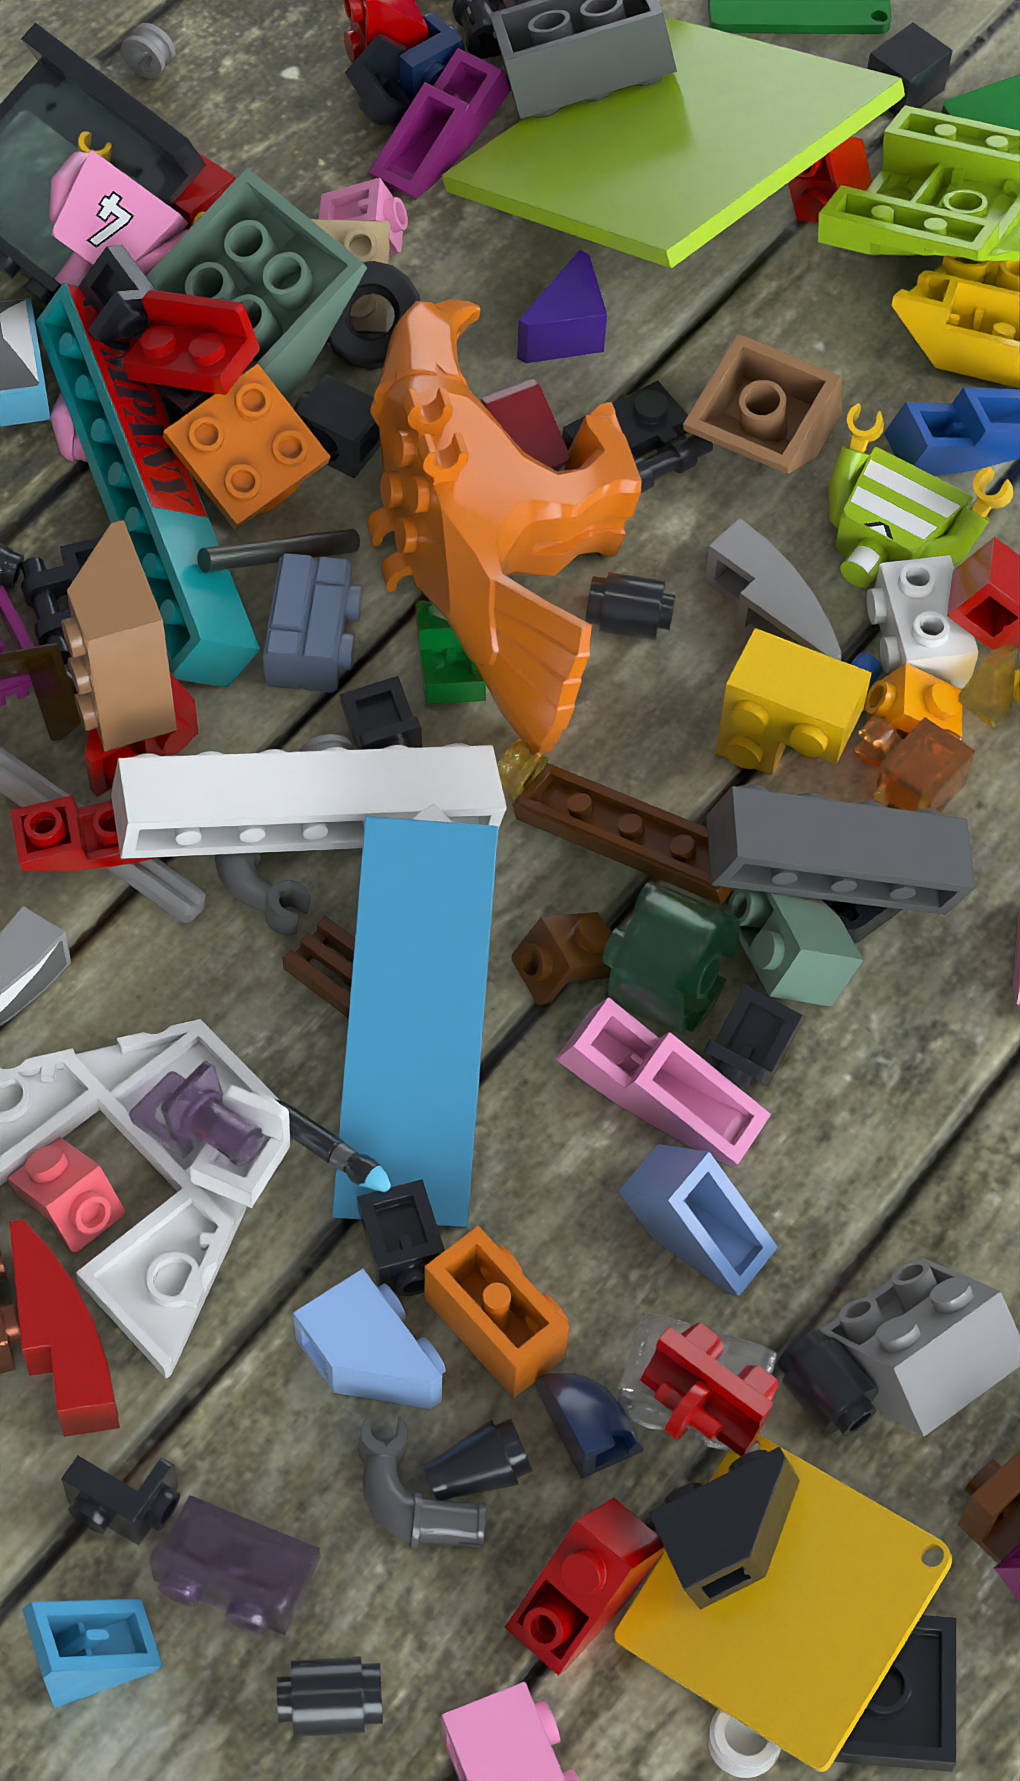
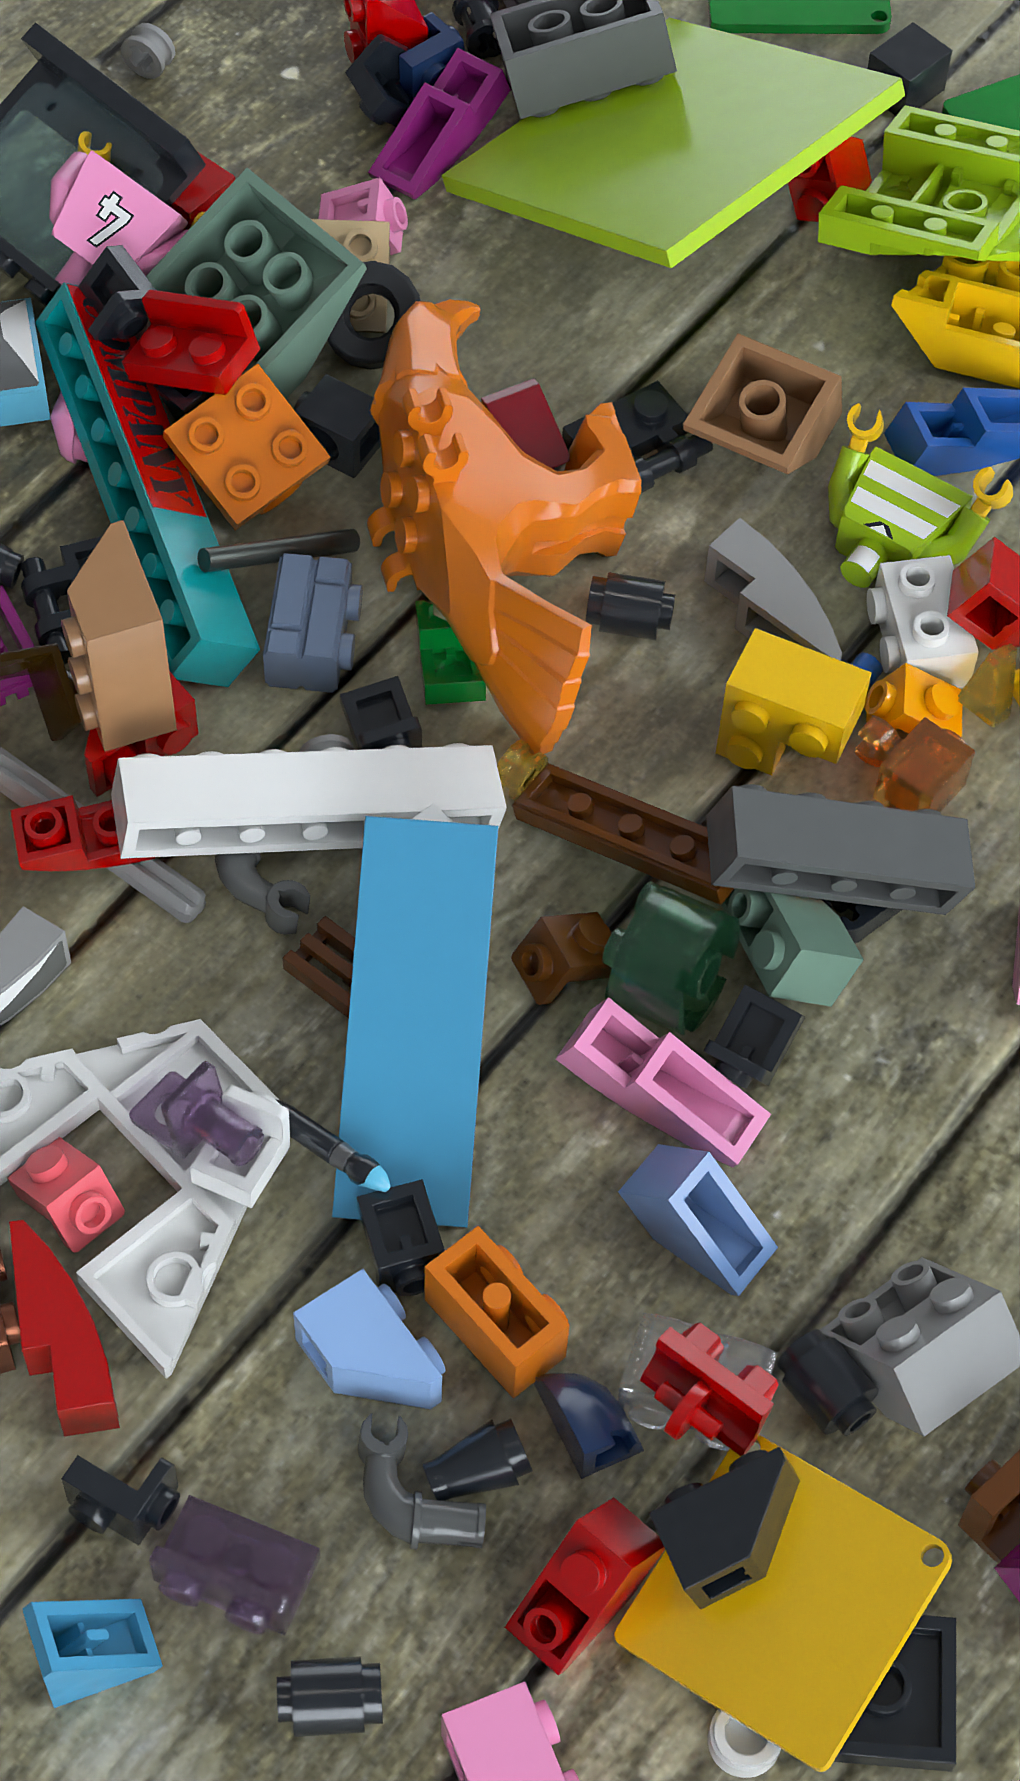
(566, 317): dark purple slope -> none

